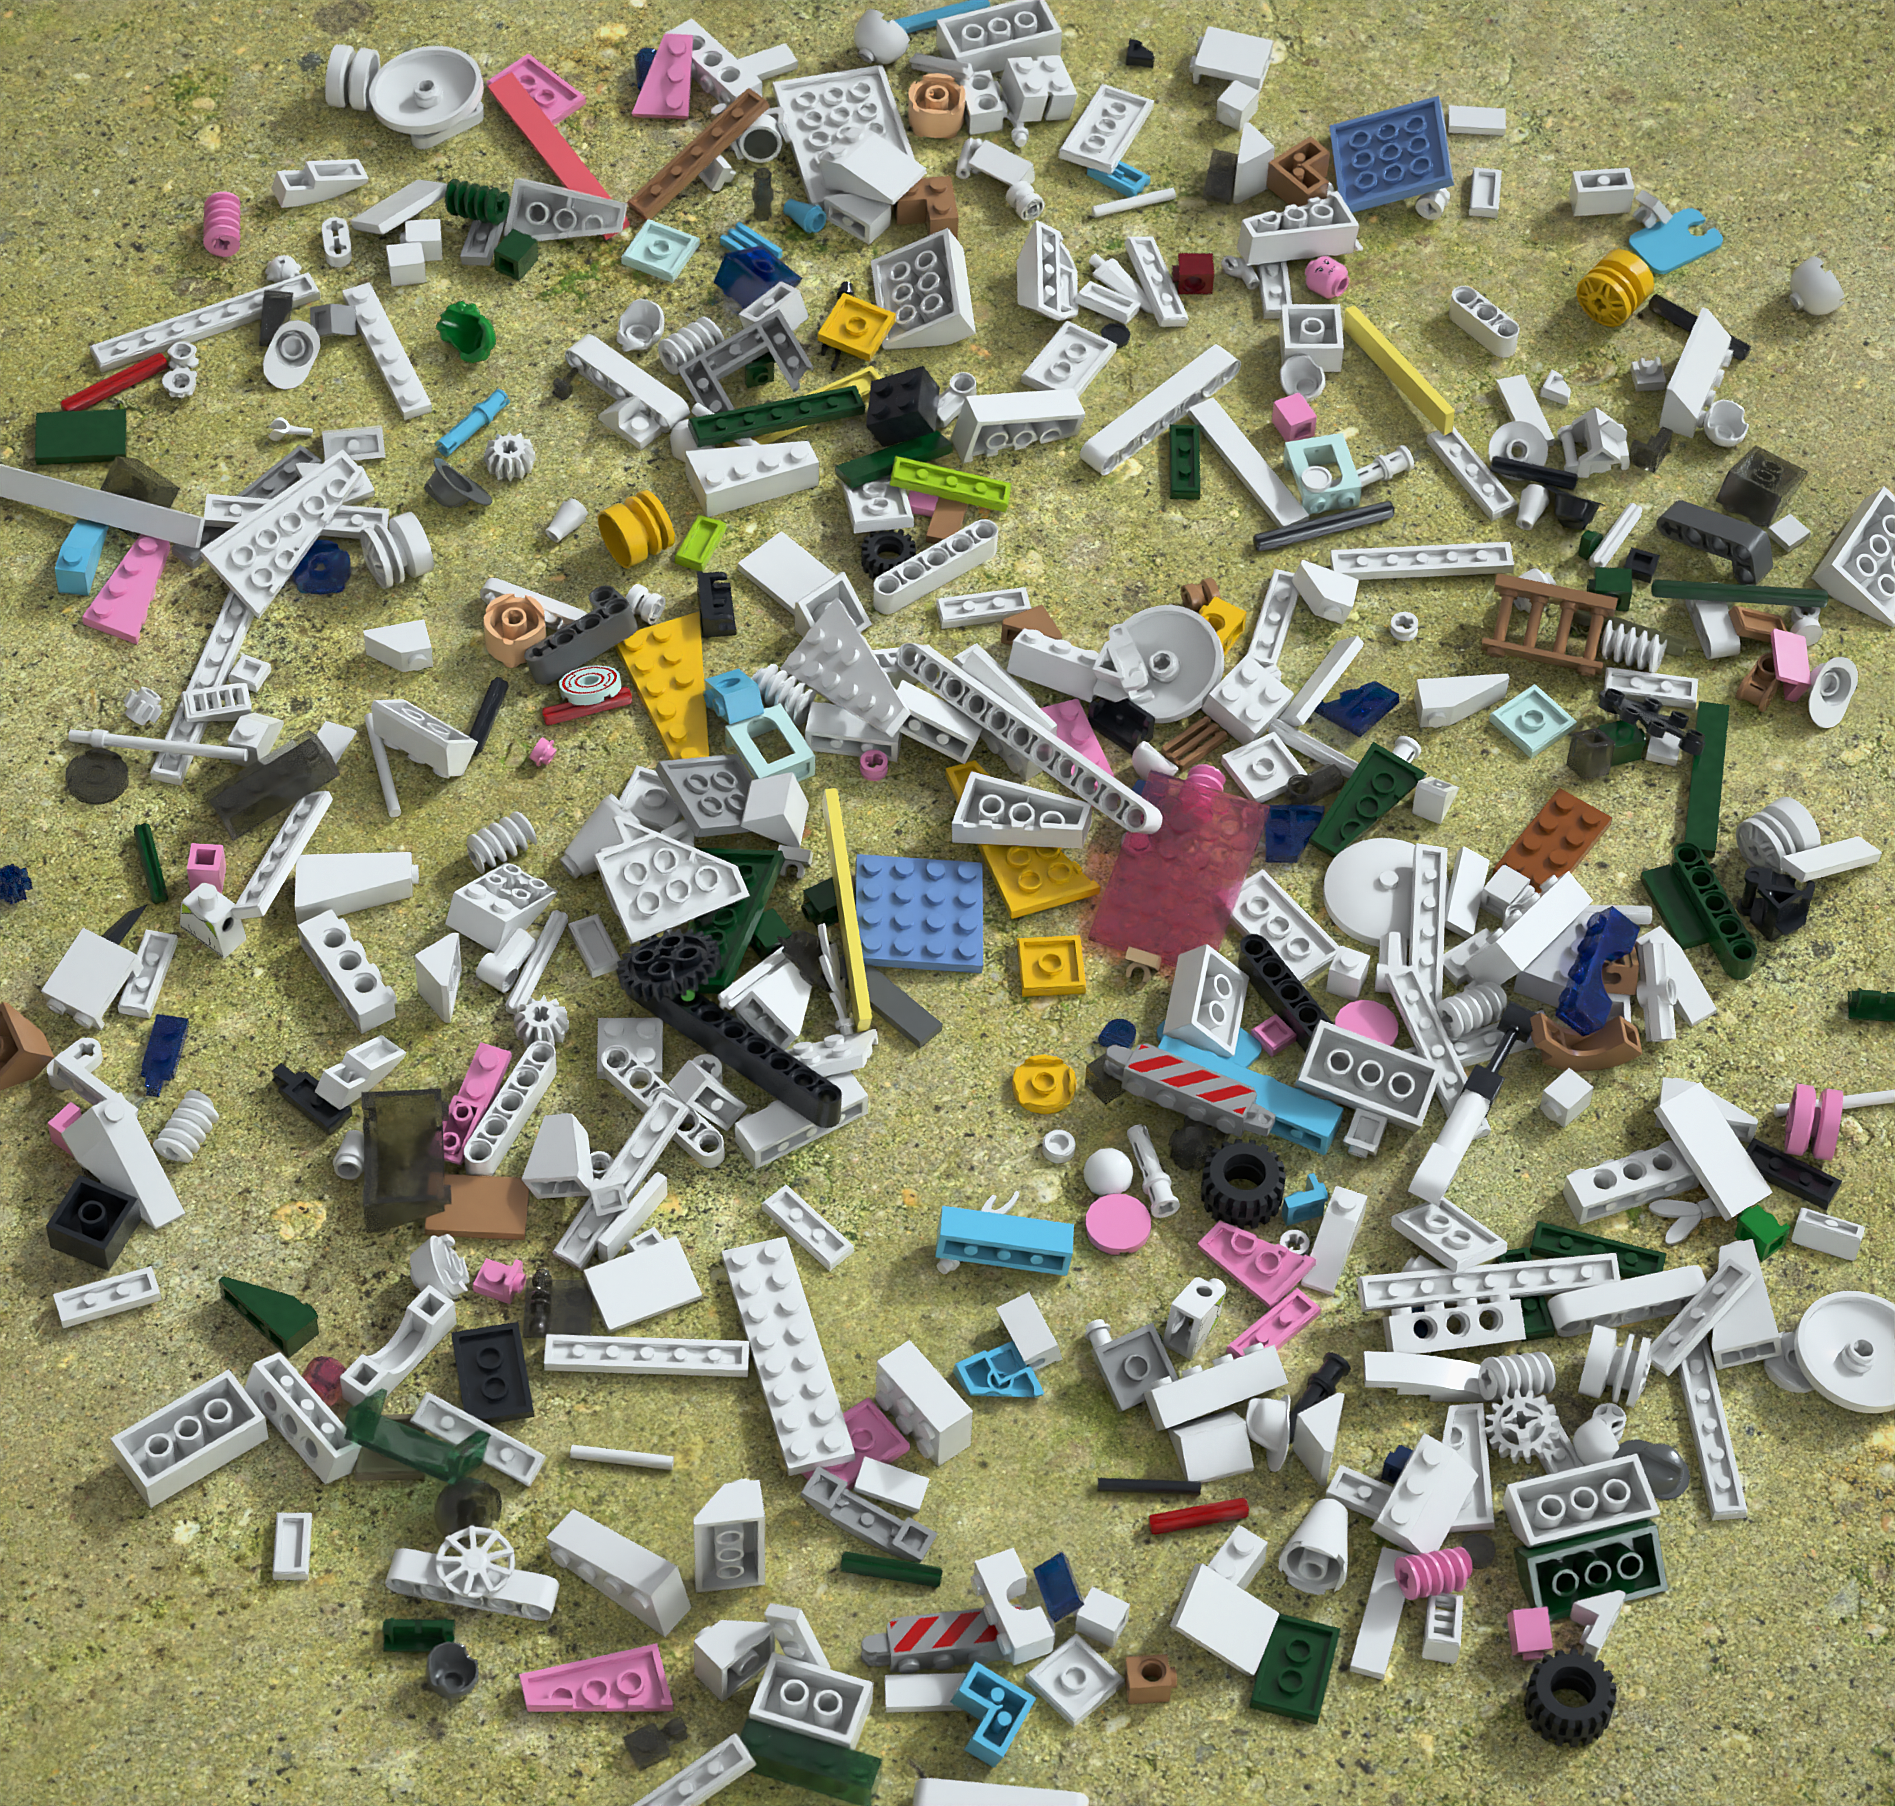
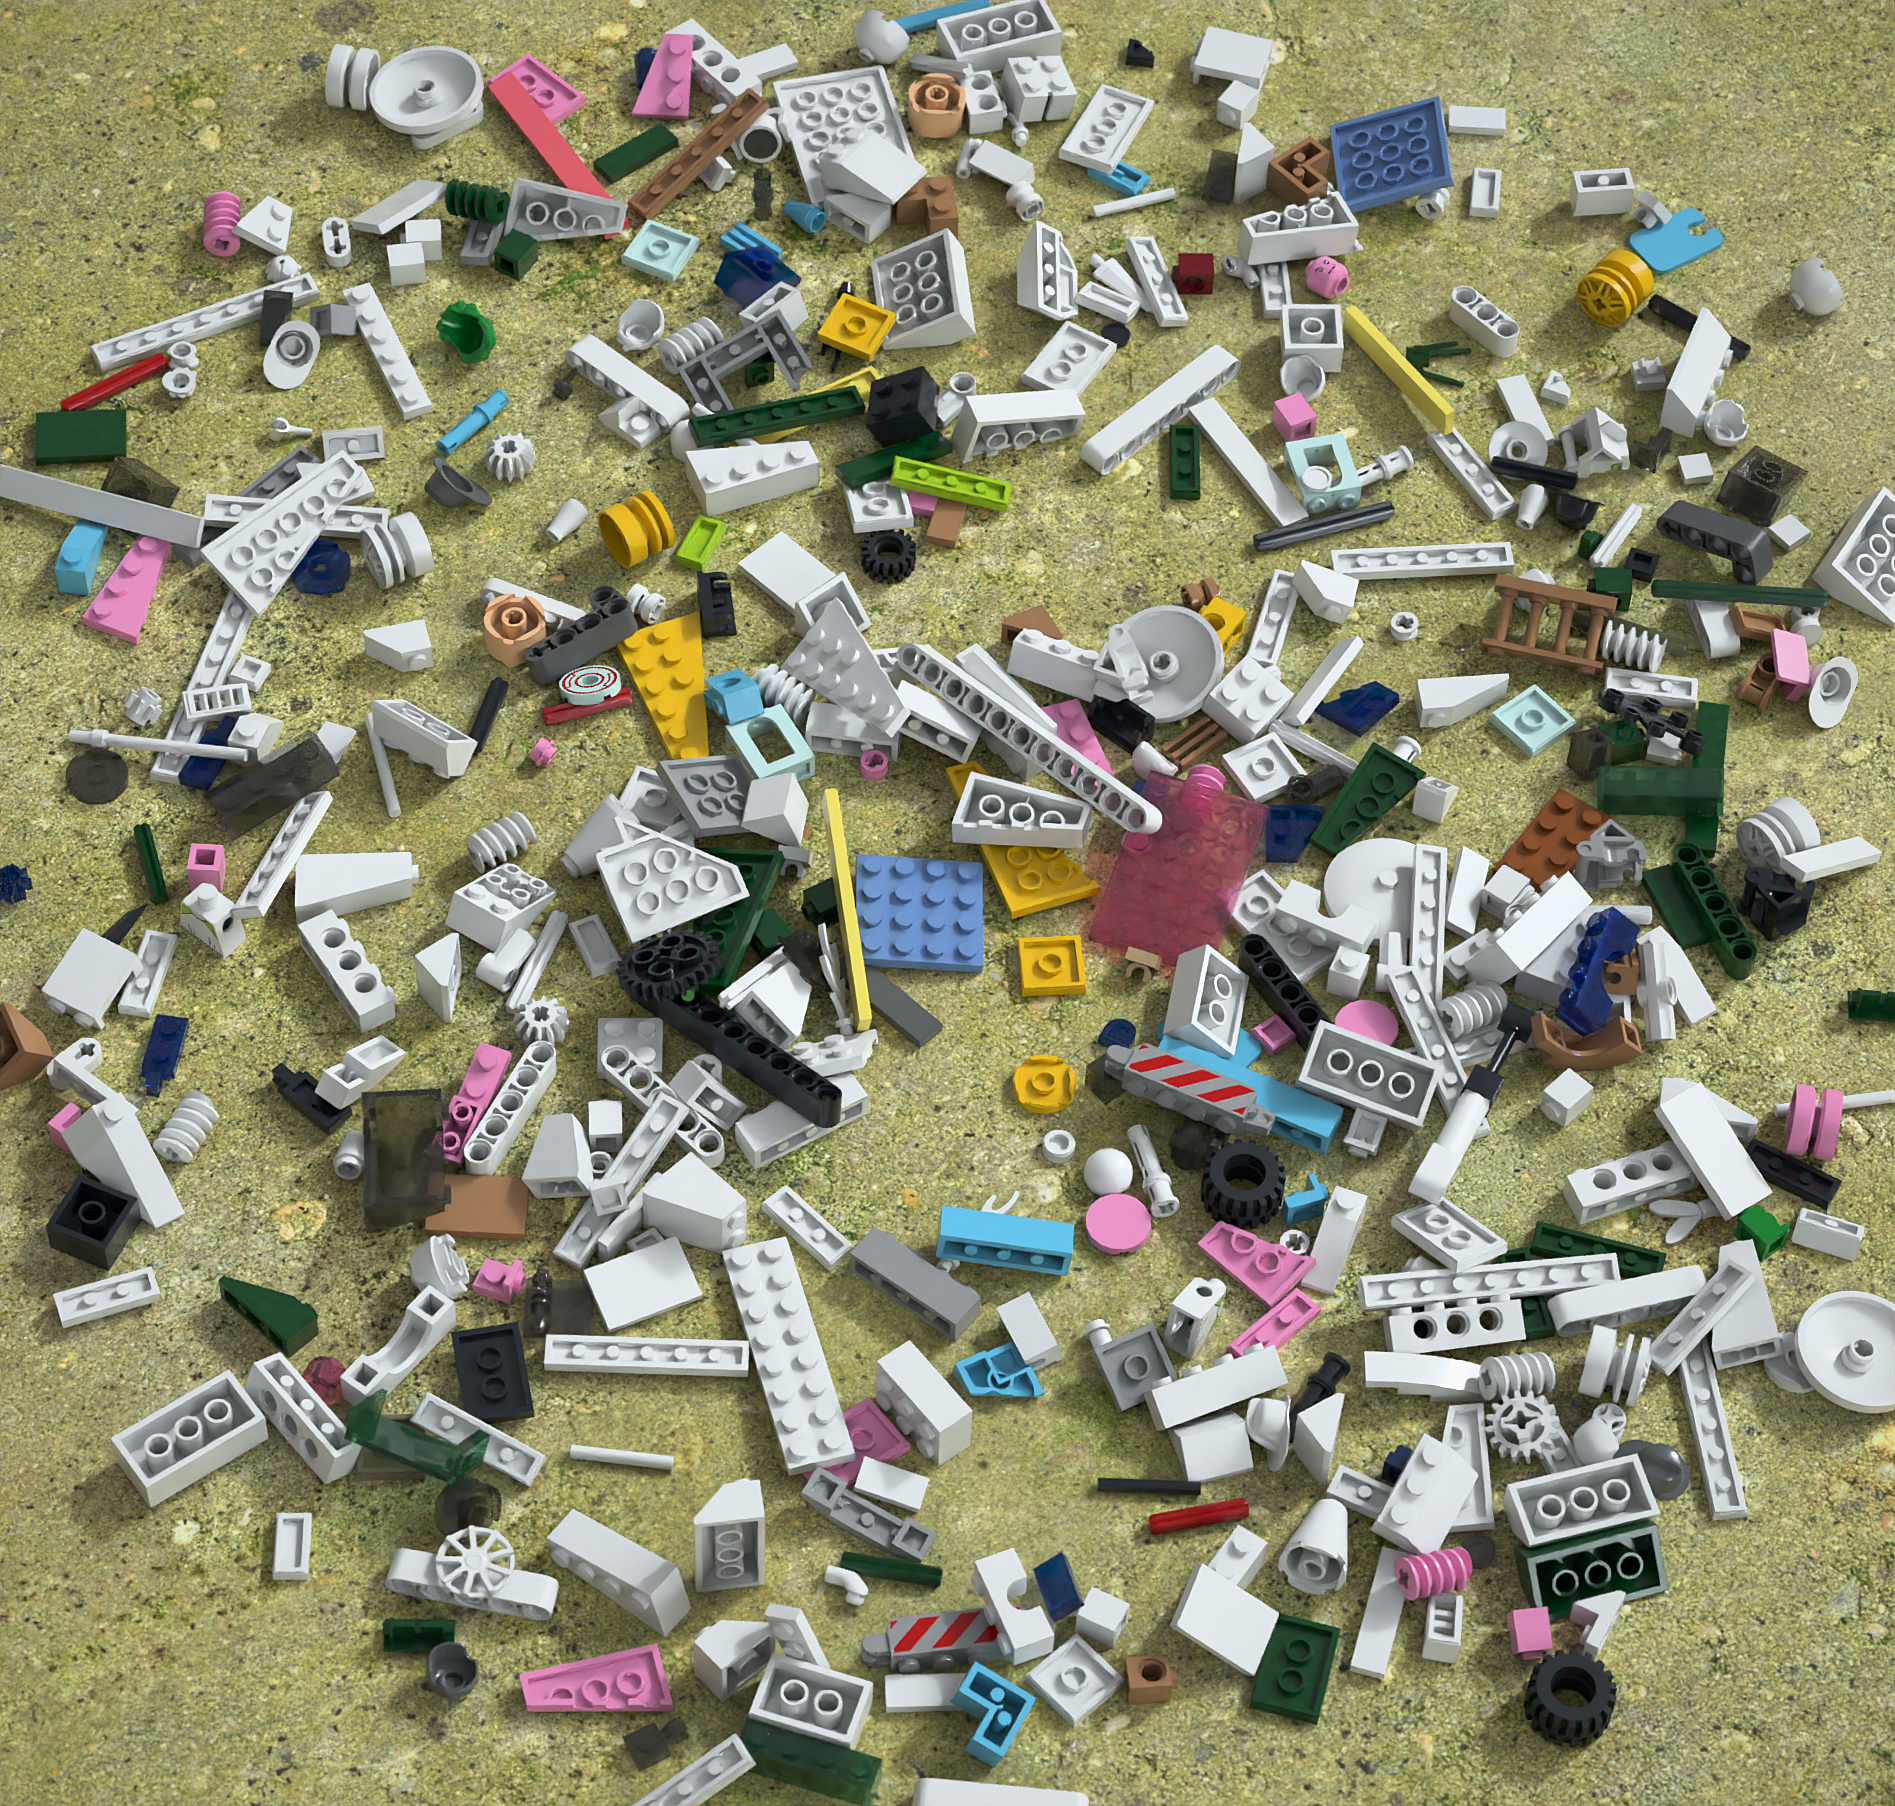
(202, 771): none -> clear blue hinge
(266, 225): none -> white wing
(318, 182): white slope -> none
(605, 1126): none -> white brick
(635, 153): none -> dark green tile
(695, 1207): none -> white slope
(849, 1580): none -> white arm
(915, 1283): none -> light grey brick
(935, 566): white beam -> none
(981, 607): white tile -> none
(1299, 914): none -> white arch
(1419, 358): none -> dark green plant
(1608, 857): none -> light grey piece
(1660, 791): none -> clear green brick
(1695, 469): none -> white tile

